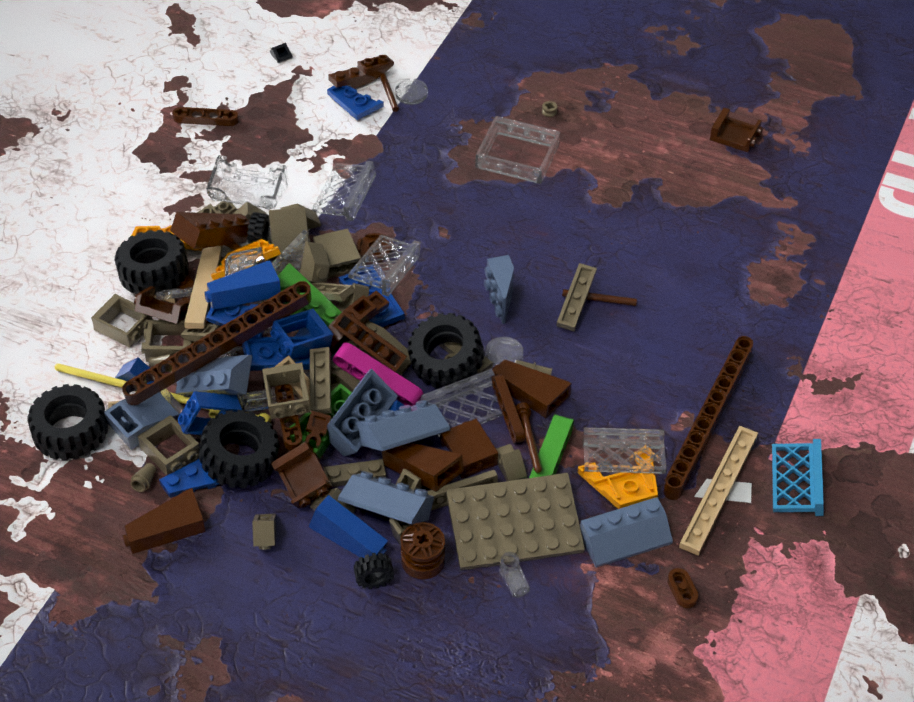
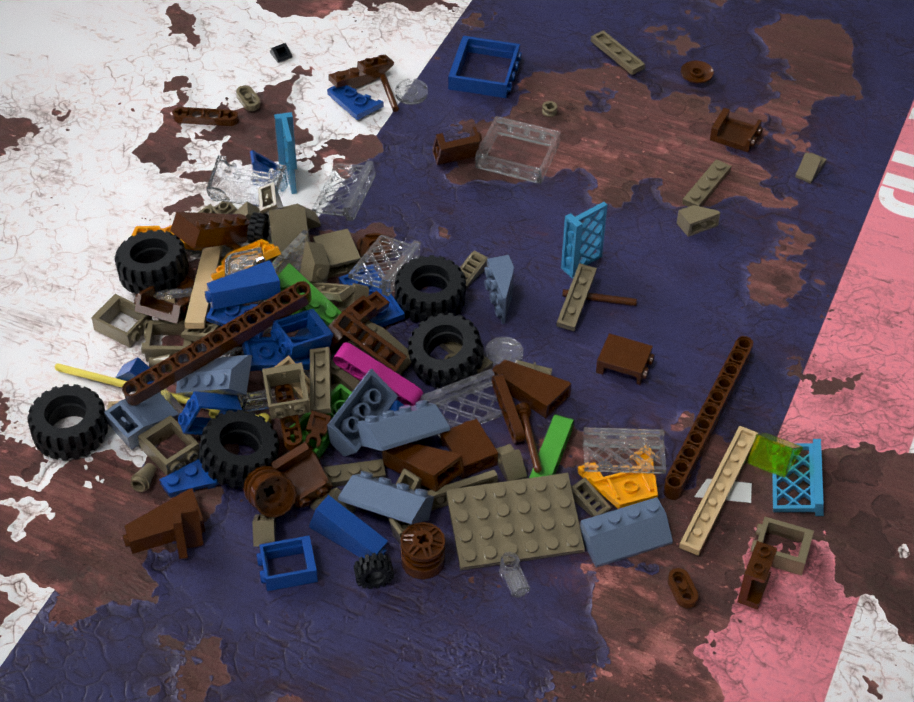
(187, 530): none -> reddish brown panel
(248, 98): none -> dark tan plate
(261, 163): none -> blue slope
(269, 198): none -> dark tan slope
(271, 501): none -> reddish brown wheel
(282, 549): none -> blue window
(286, 146): none -> dark azure fence
(430, 272): none -> black tyre
(457, 149): none -> reddish brown panel
(479, 262): none -> dark tan slope
(490, 48): none -> blue window
(574, 239): none -> dark azure fence
(589, 490): none -> dark tan slope
(618, 52): none -> dark tan plate
(625, 357): none -> reddish brown panel
(697, 71): none -> reddish brown dish
(697, 219): none -> dark tan slope
(707, 184): none -> dark tan plate
(757, 575): none -> reddish brown panel
(773, 454): none -> clear neon green slope
(785, 561): none -> dark tan window
(810, 167): none -> dark tan slope

